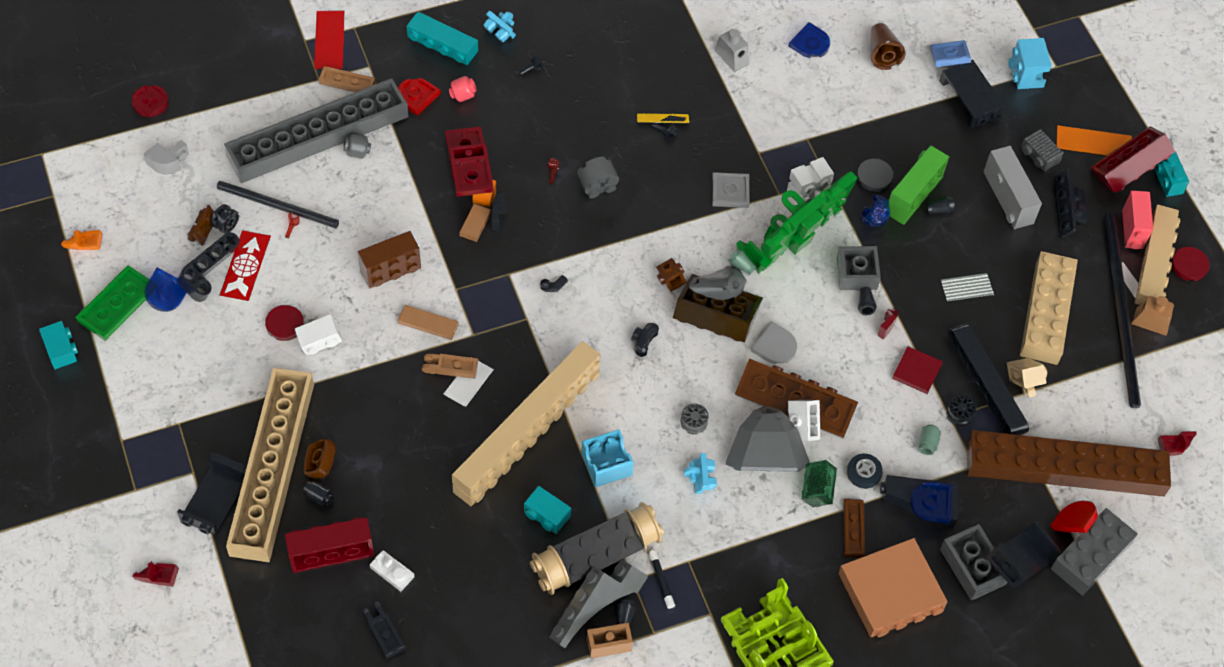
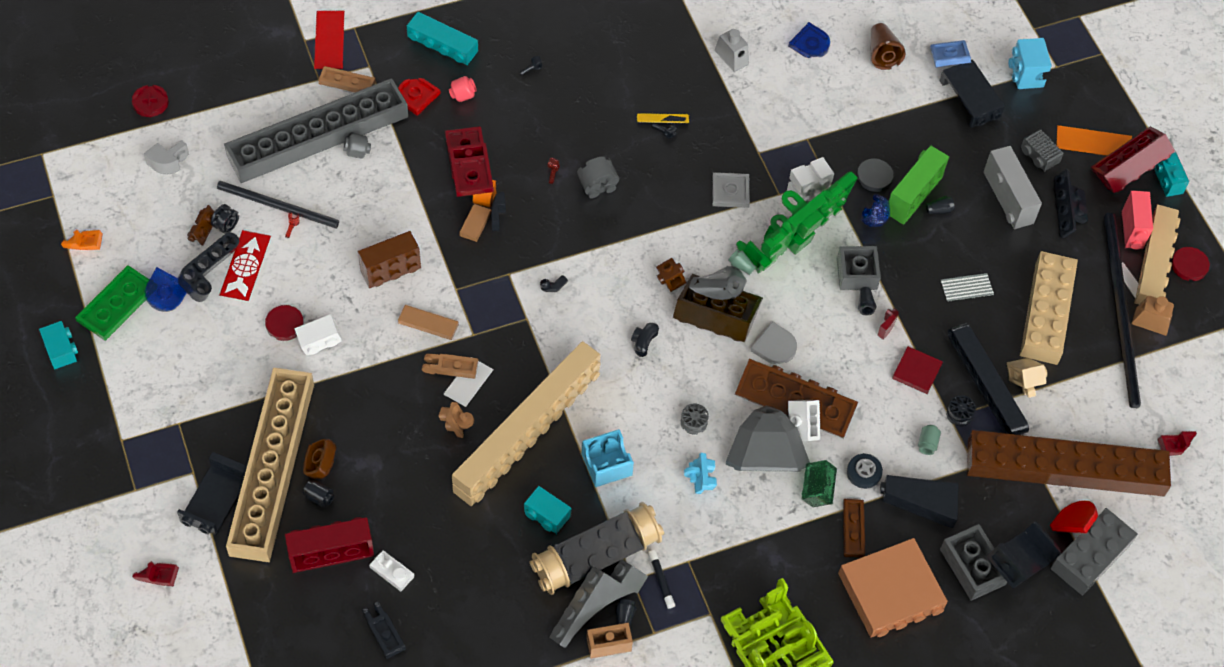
(456, 419): none -> medium nougat hips
(505, 30): medium azure hips -> none
(932, 502): clear blue tile -> none

